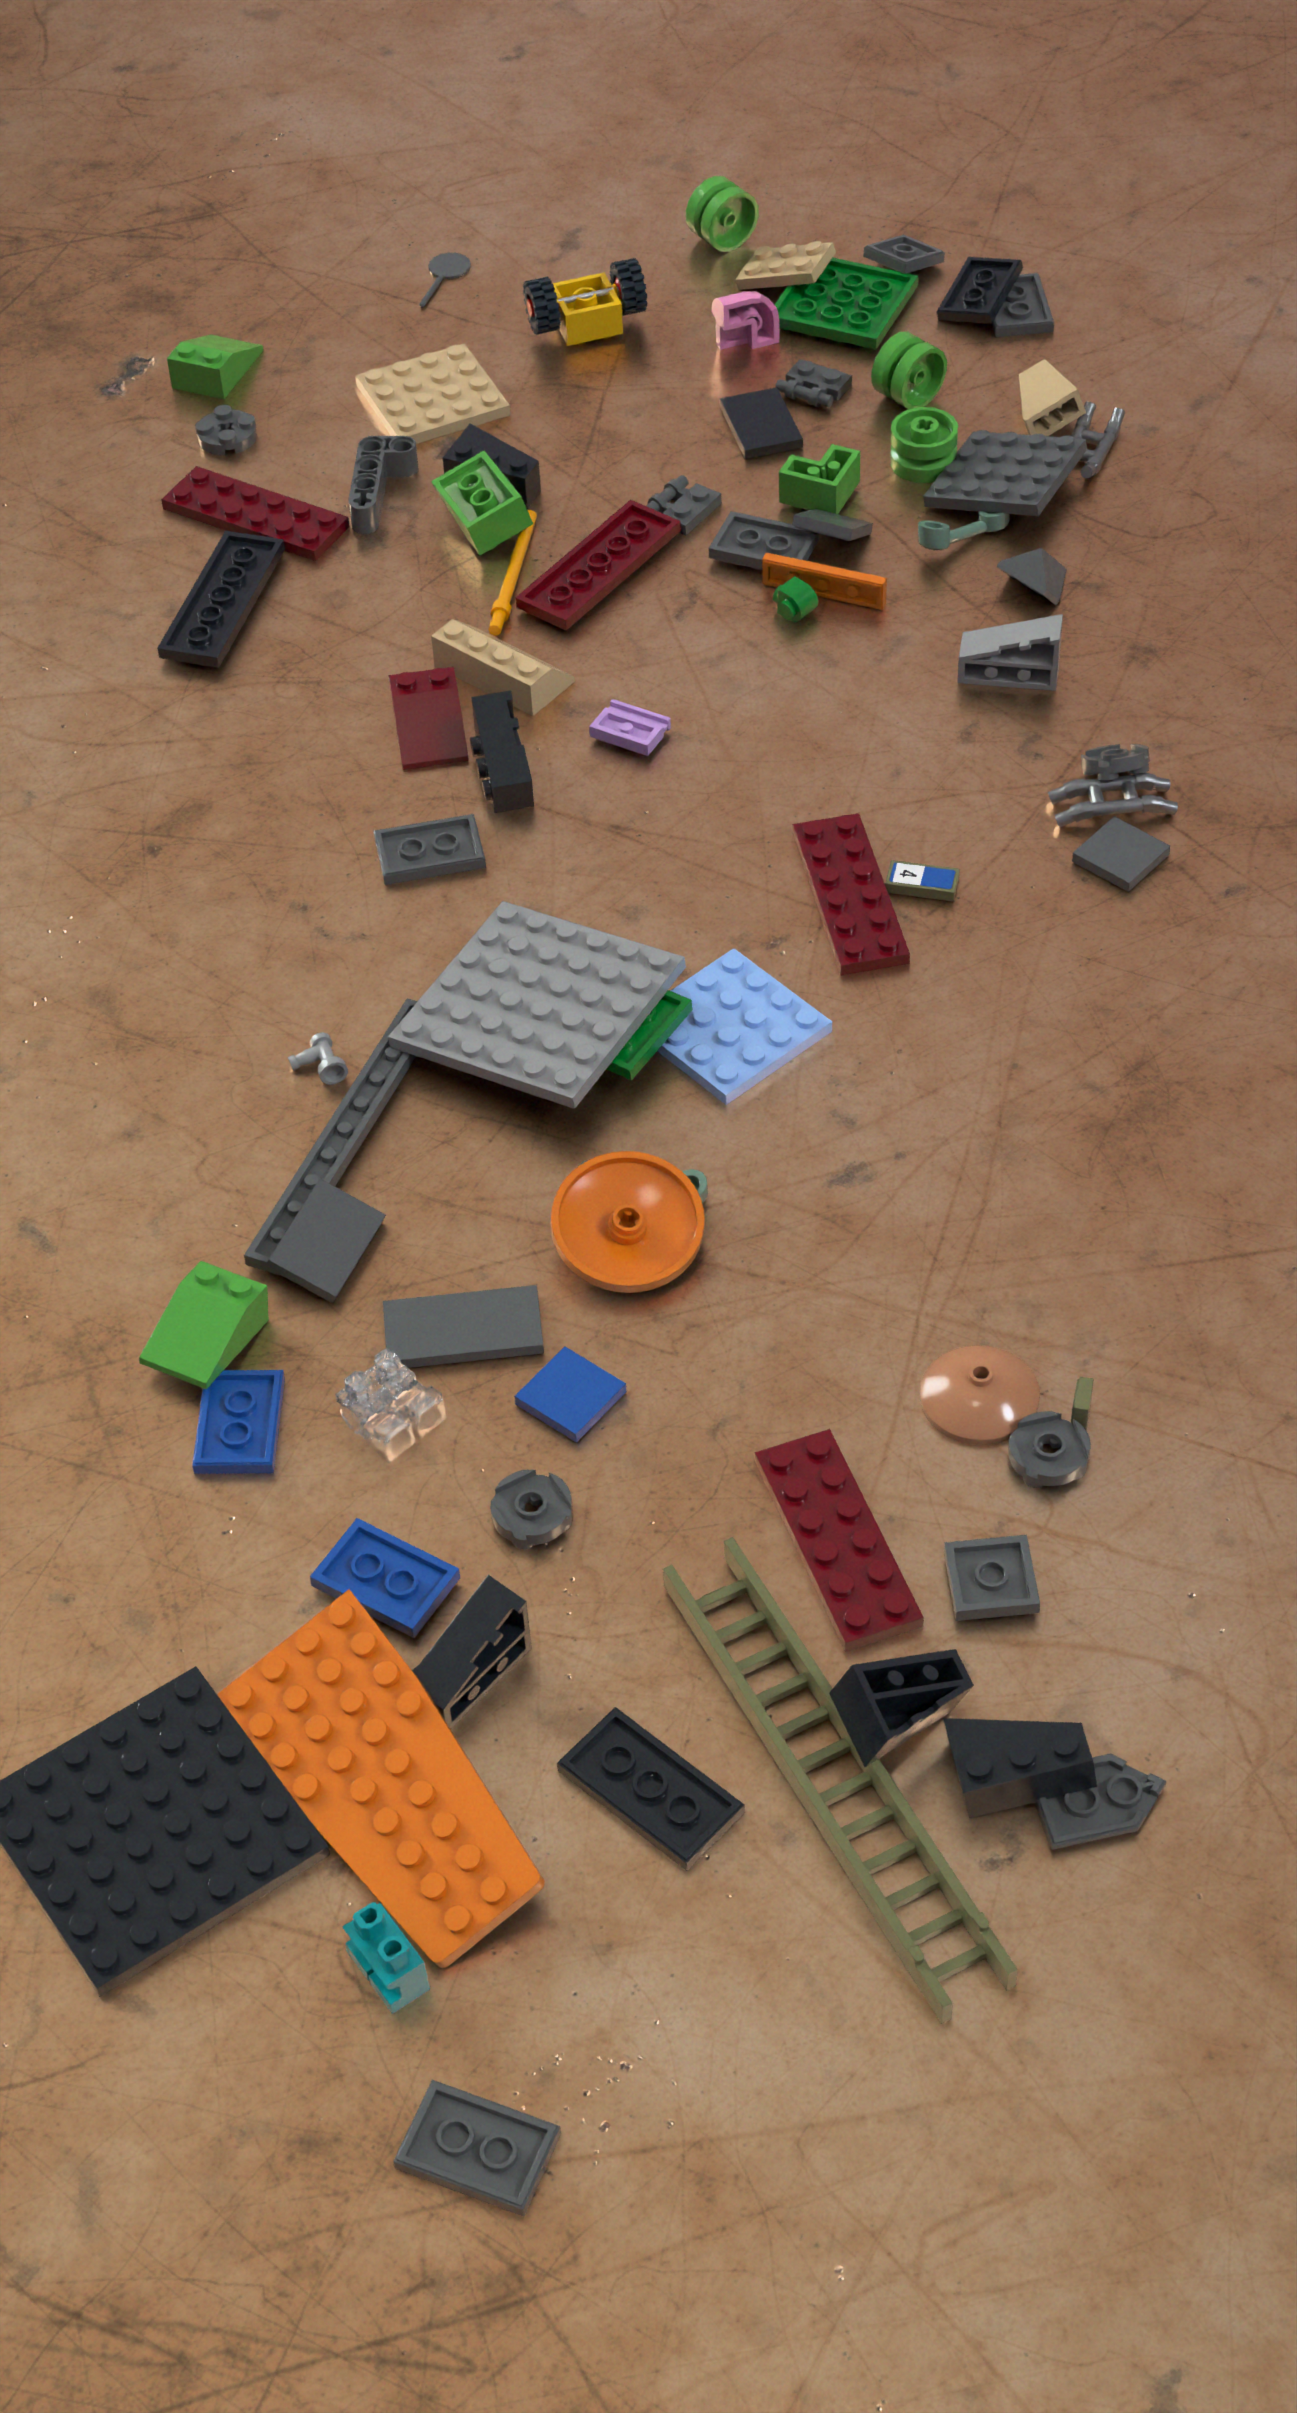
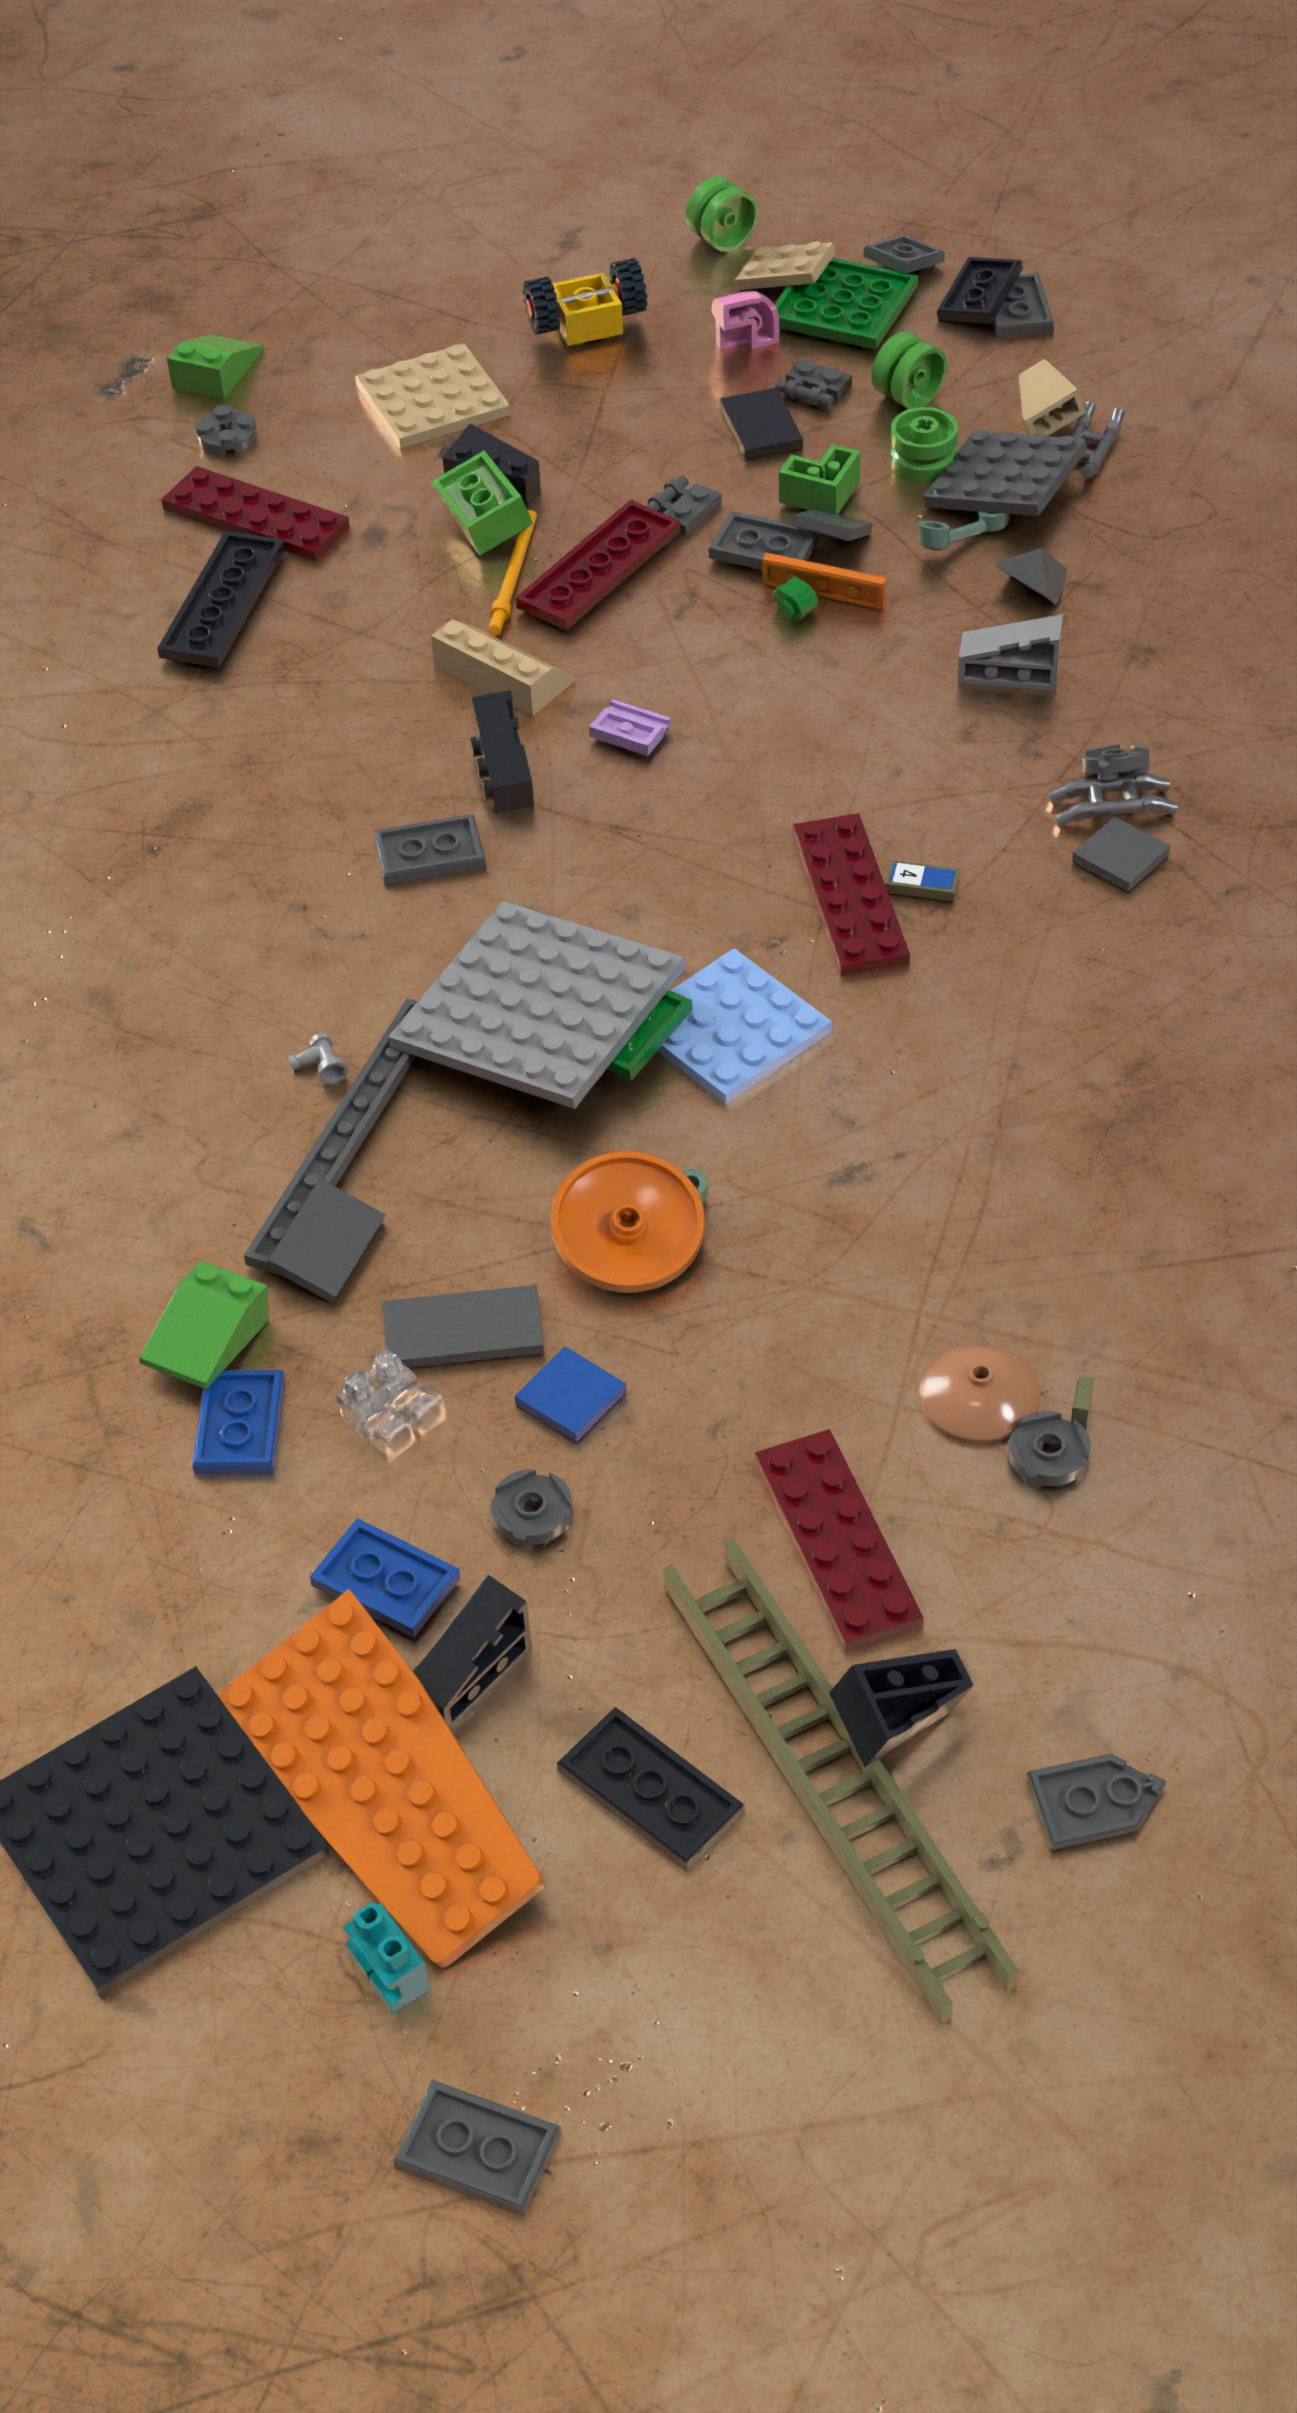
(375, 461): dark grey beam -> none
(428, 718): dark red slope -> none
(446, 267): dark grey piece -> none
(991, 1577): dark grey plate -> none
(1018, 1761): black wedge -> none

